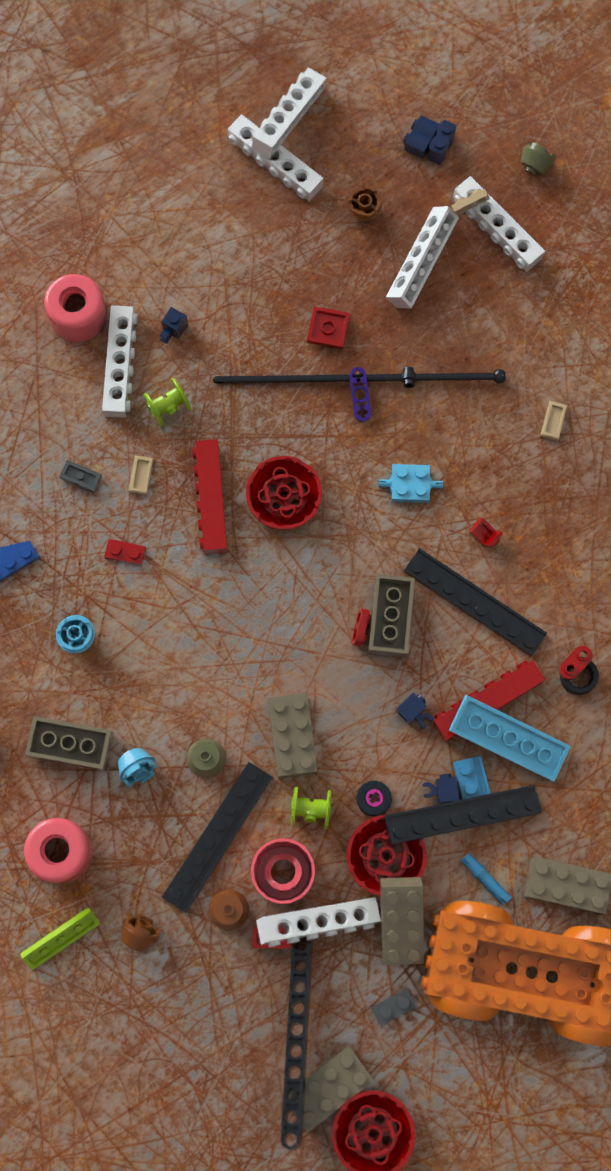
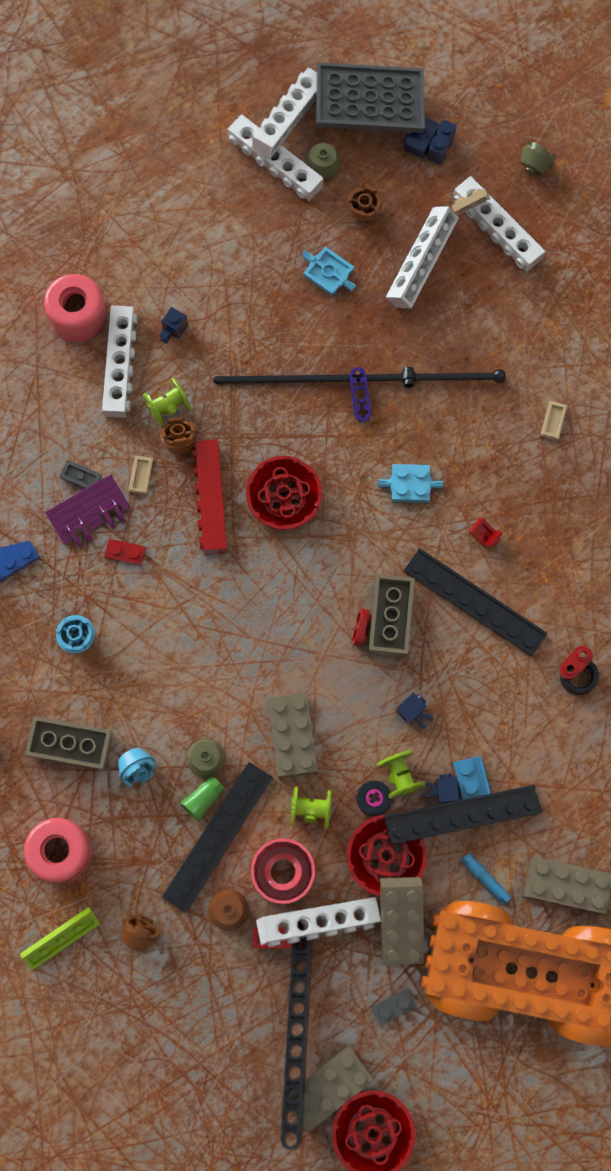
(87, 508): none -> magenta hinge
(178, 436): none -> dark orange cone
(202, 798): none -> bright green plant
(323, 160): none -> olive cone
(328, 271): none -> medium azure plate
(328, 327): red plate -> none
(370, 97): none -> dark grey plate
(400, 774): none -> lime hose
(495, 694): red brick -> none
(509, 738): medium azure plate -> none

